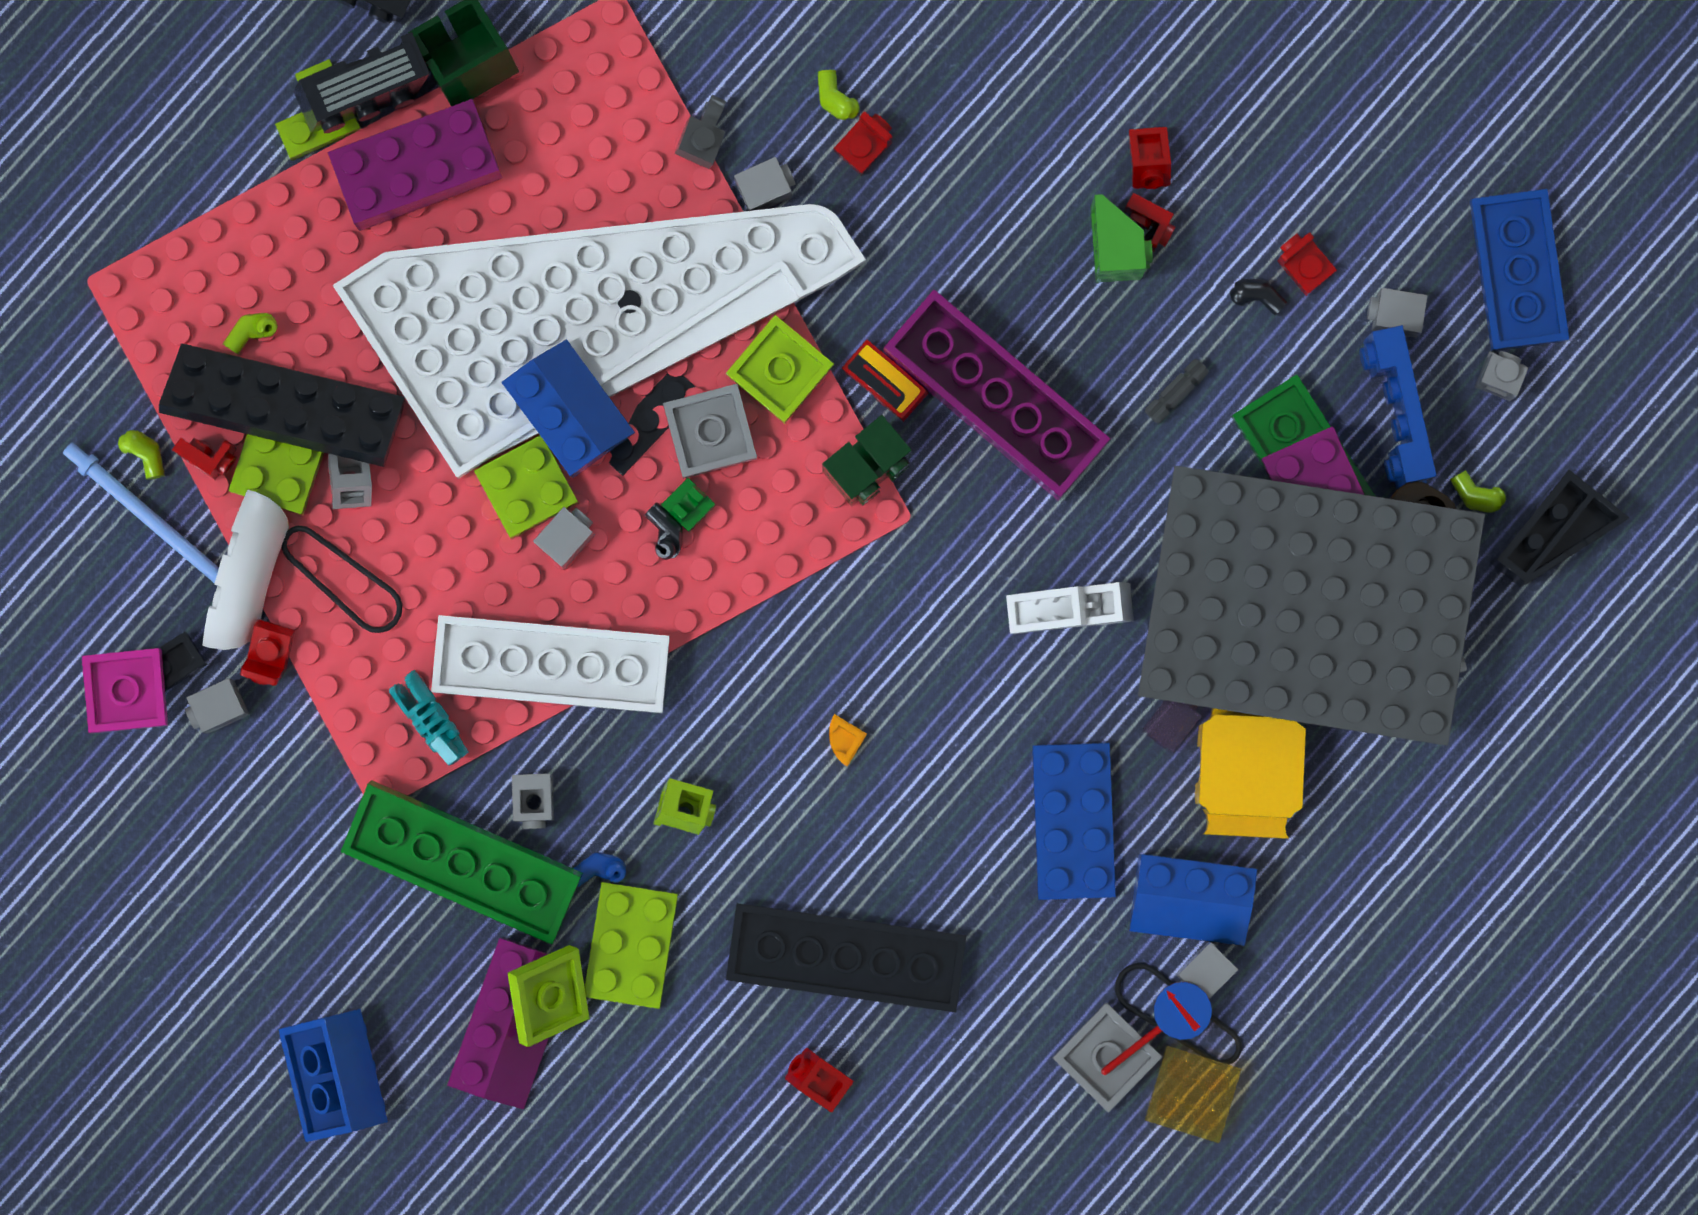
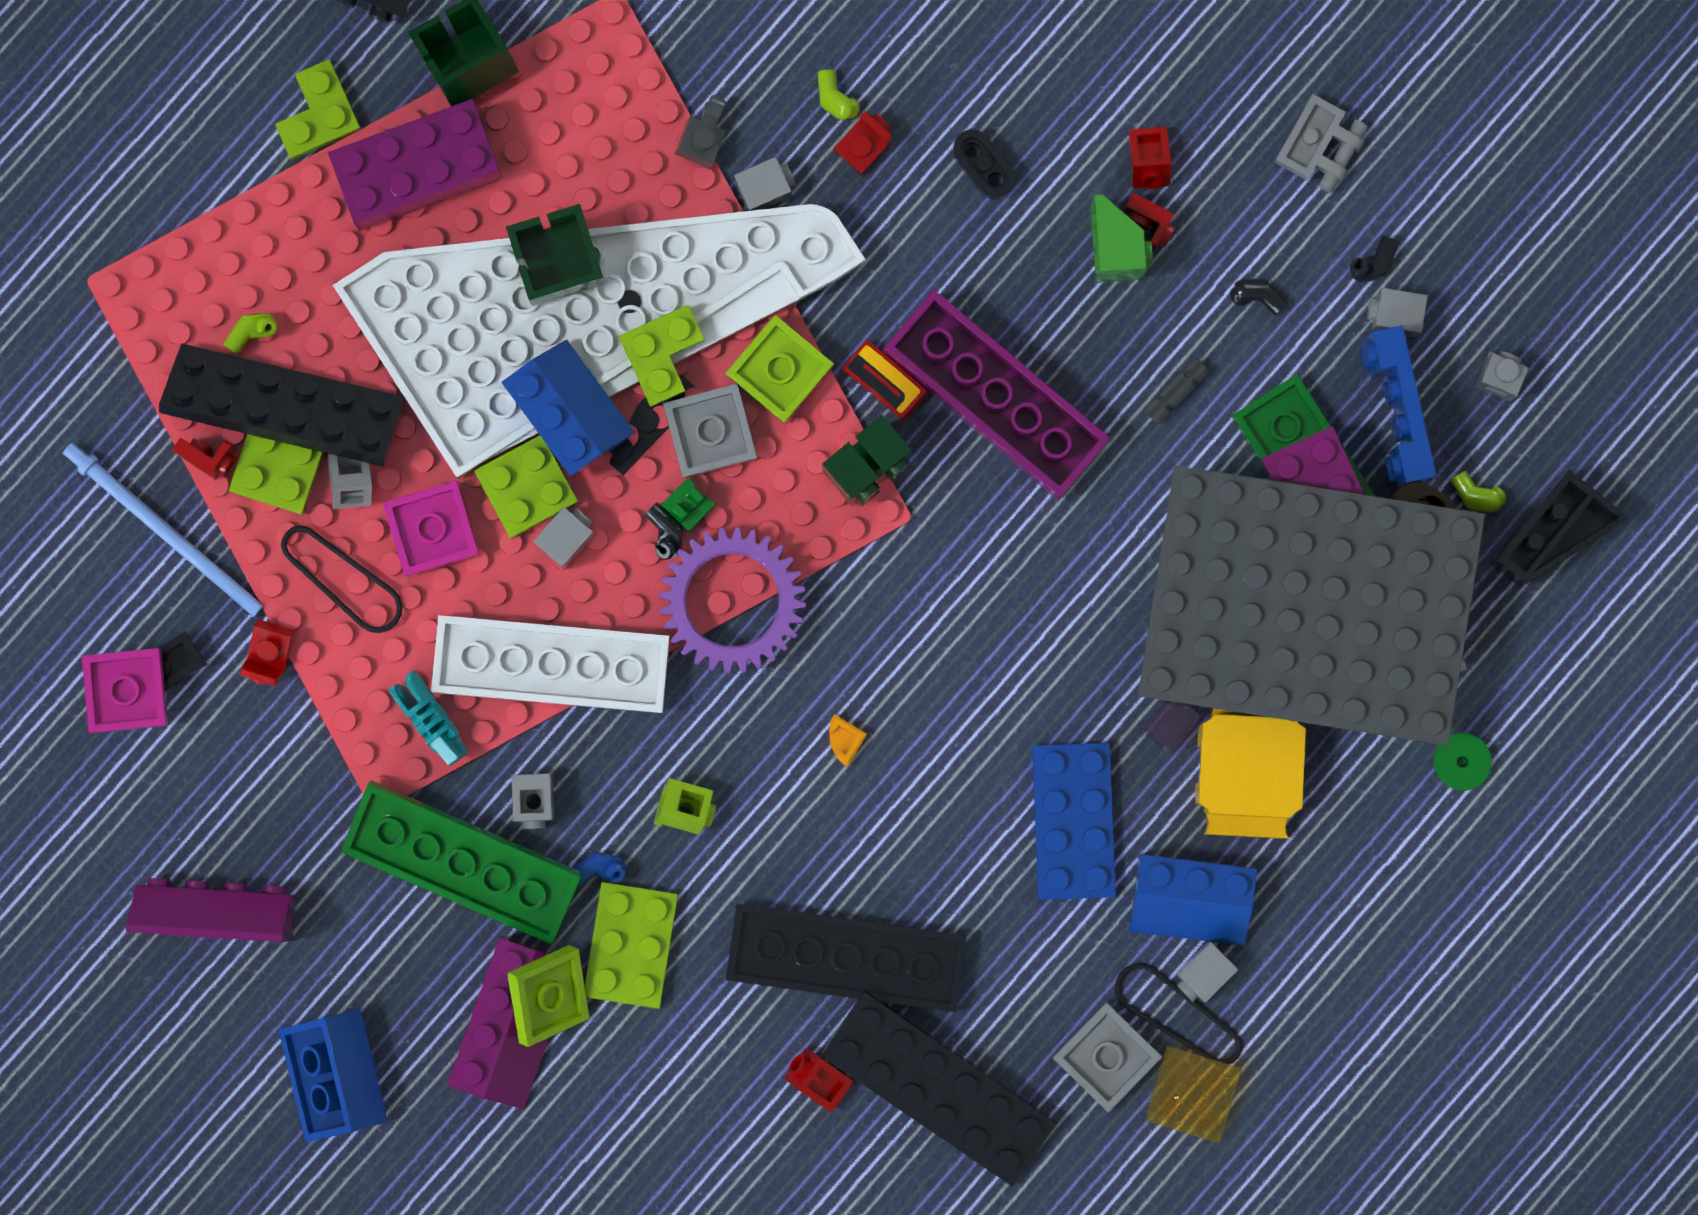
(144, 448): lime arm -> none
(212, 913): none -> magenta slope
(216, 706): light grey brick -> none
(245, 572): white brick -> none
(362, 86): wedge -> none
(431, 528): none -> dark pink plate
(557, 258): none -> dark green piece
(650, 352): none -> lime plate
(732, 654): none -> medium lavender piece
(938, 1088): none -> black plate
(985, 164): none -> black plate
(1070, 607): white slope -> none
(1180, 1012): blue piece -> none
(1305, 263): red bracket -> none
(1311, 136): none -> light grey plate
(1376, 265): none -> black arm
(1463, 762): none -> green piece
(1519, 270): blue plate -> none

